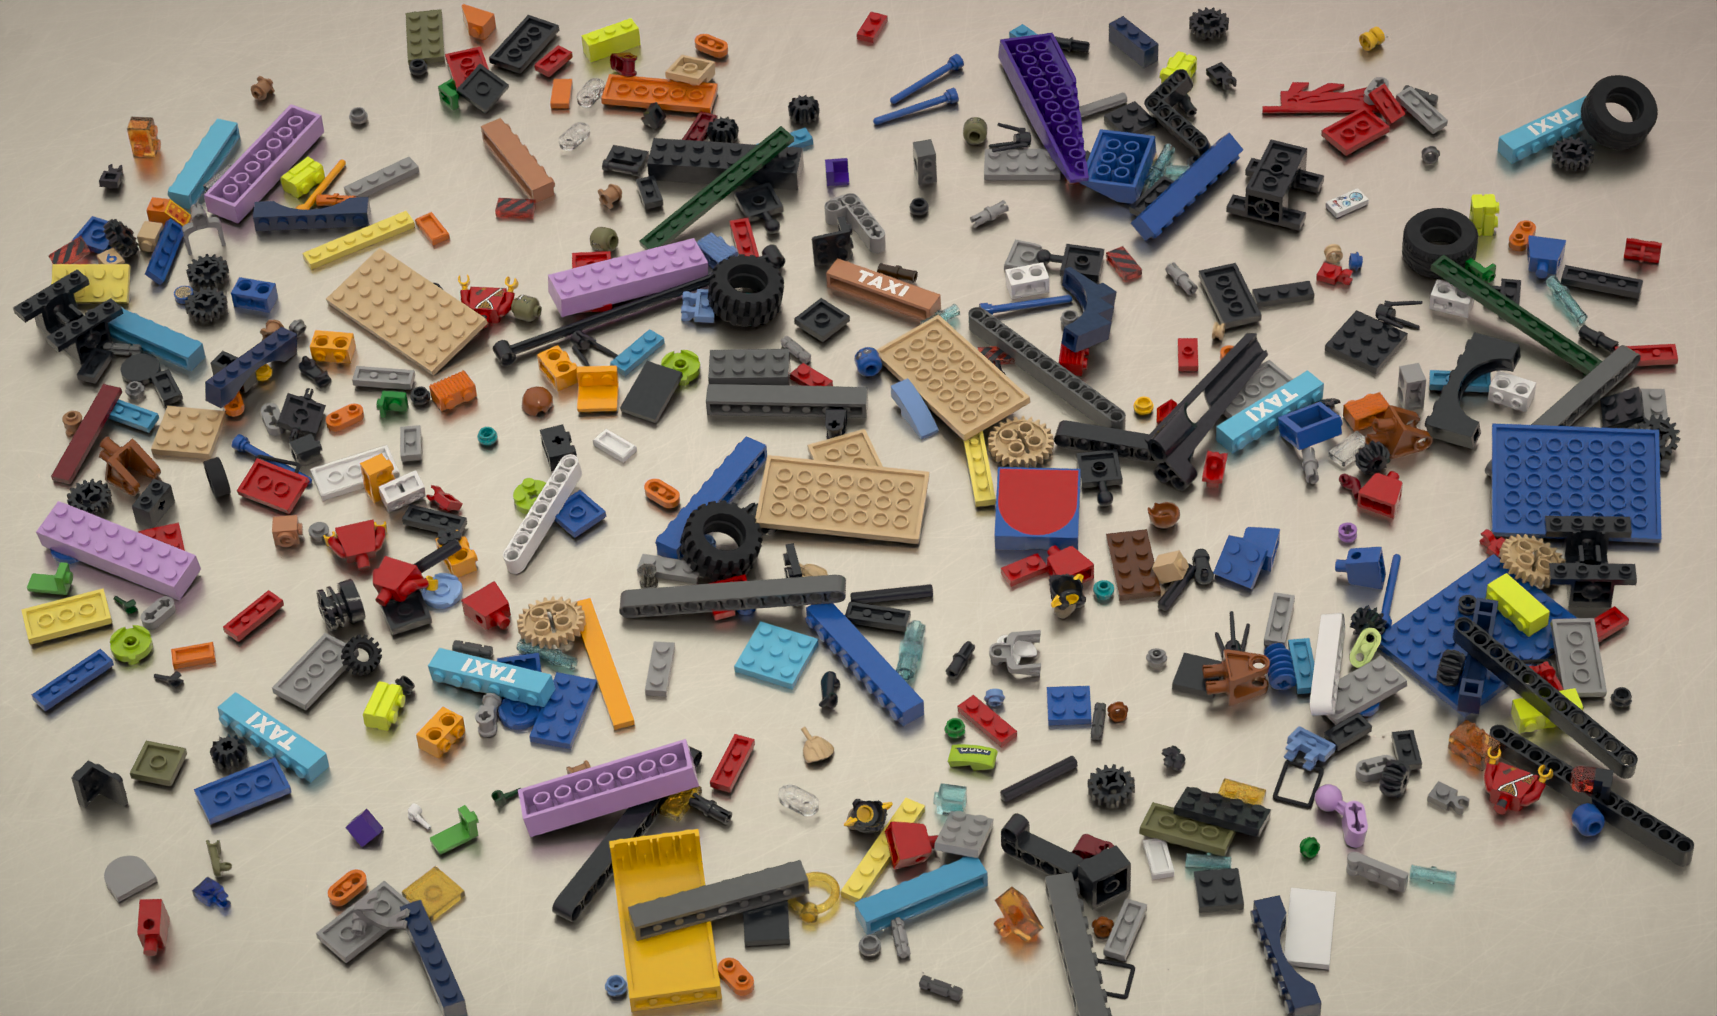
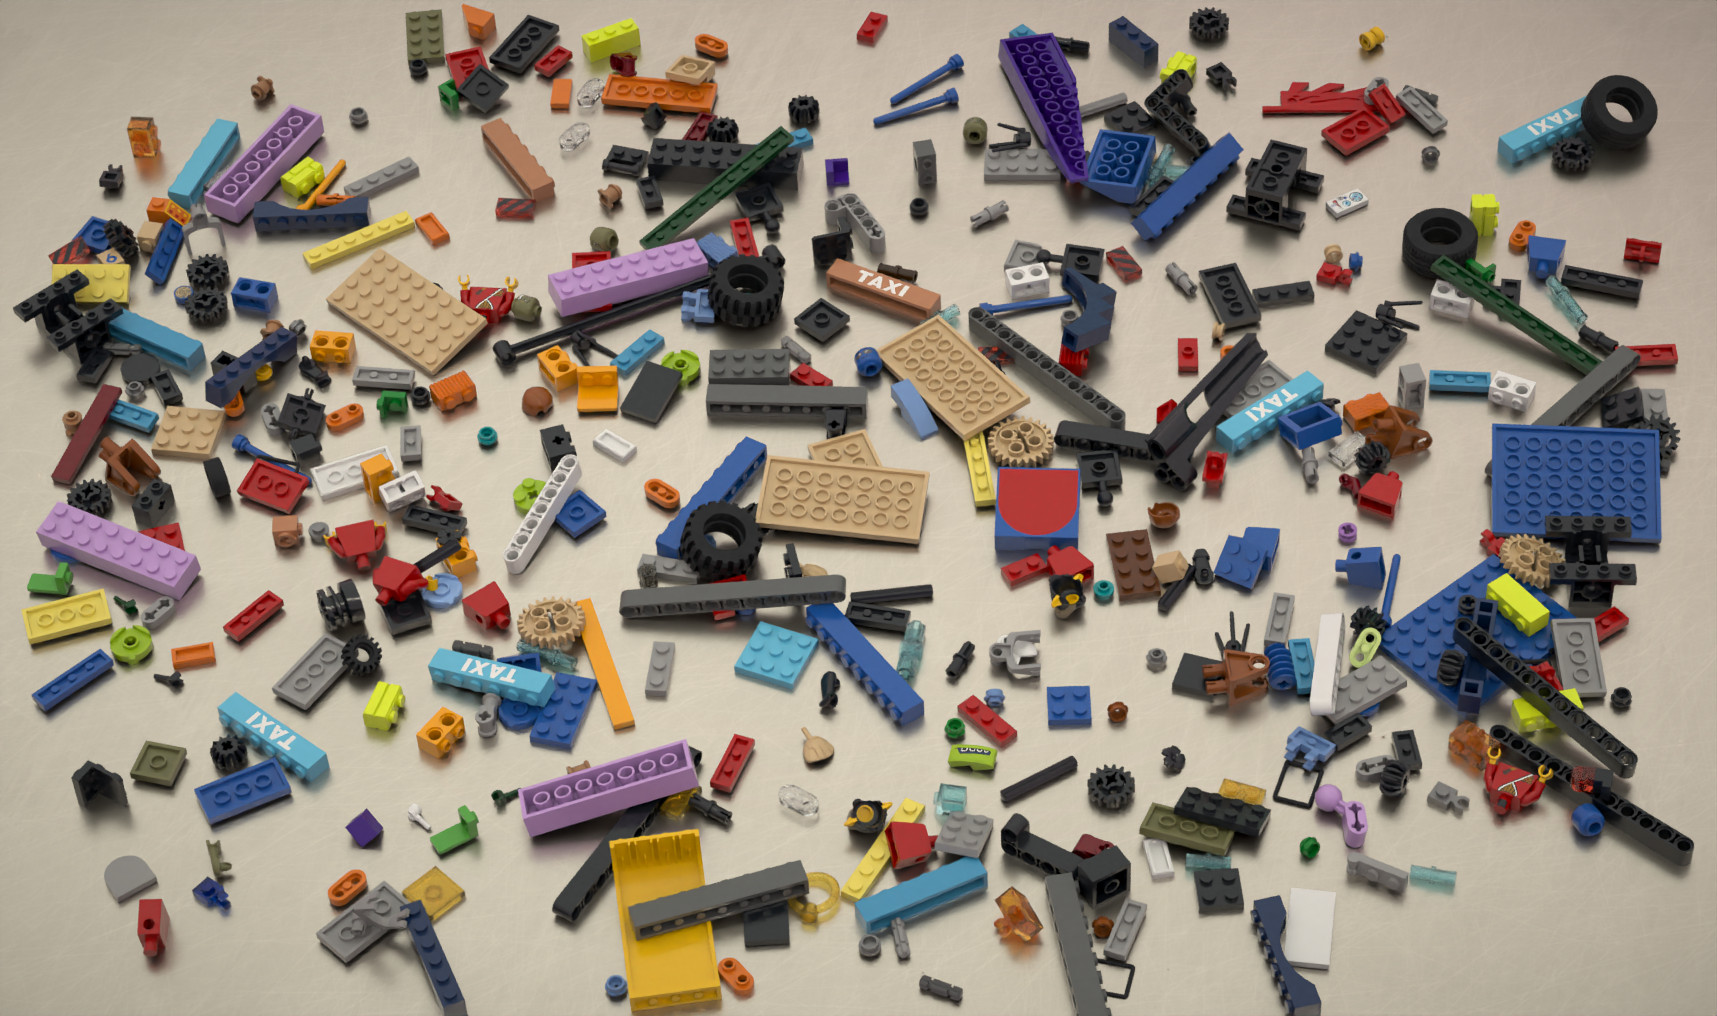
(406, 684): black plate -> none
(1098, 721): dark grey axle -> none
(1143, 405): yellow plate -> none
(1481, 356): black arch -> none

